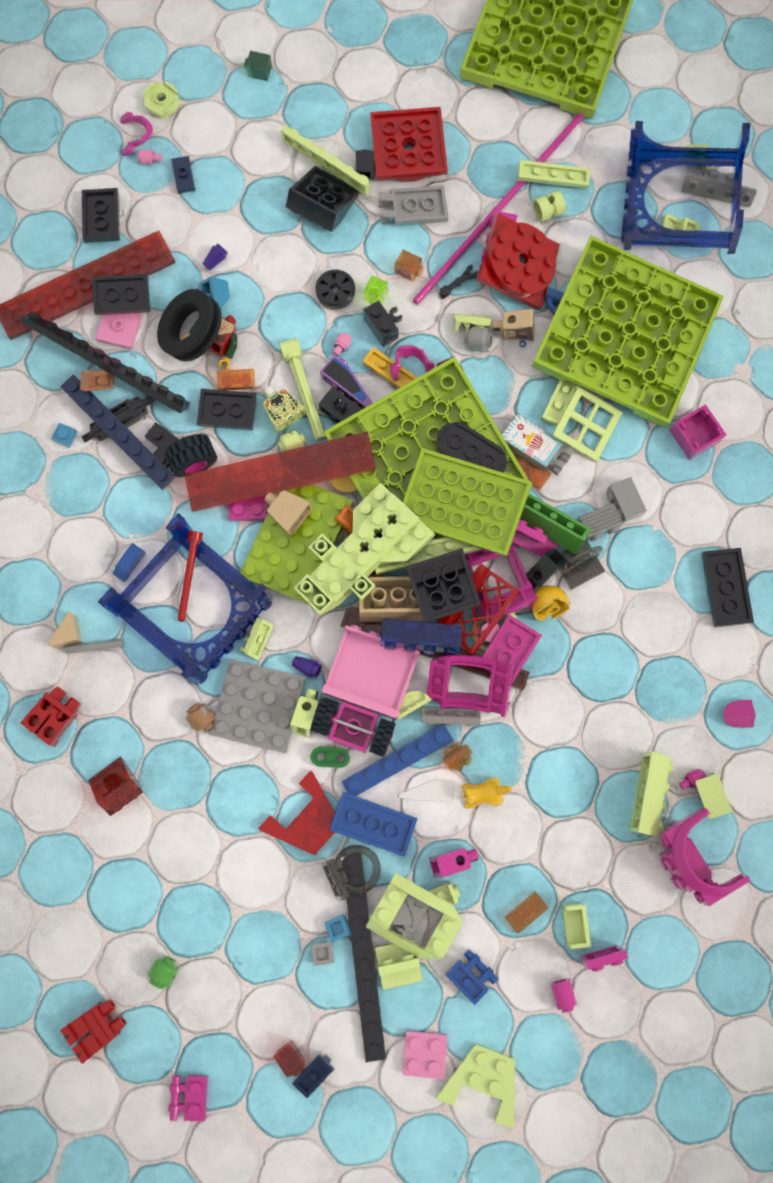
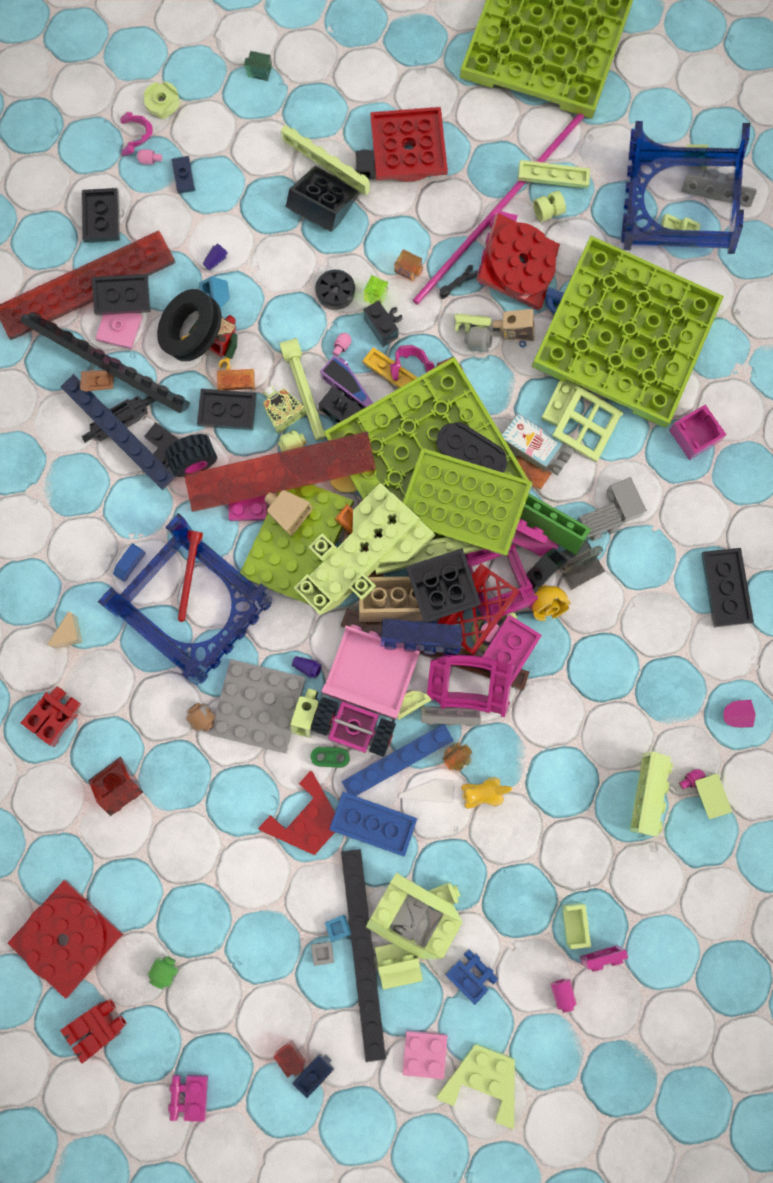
(64, 435): dark azure plate -> none
(88, 939): none -> red piece
(94, 646): light grey bar -> none
(257, 638): yellowish green plate -> none
(338, 878): clear smoke tile -> none
(414, 205): light grey tile -> none
(446, 865): dark pink torso -> none
(526, 912): clear orange plate -> none
(688, 866): dark pink piece -> none

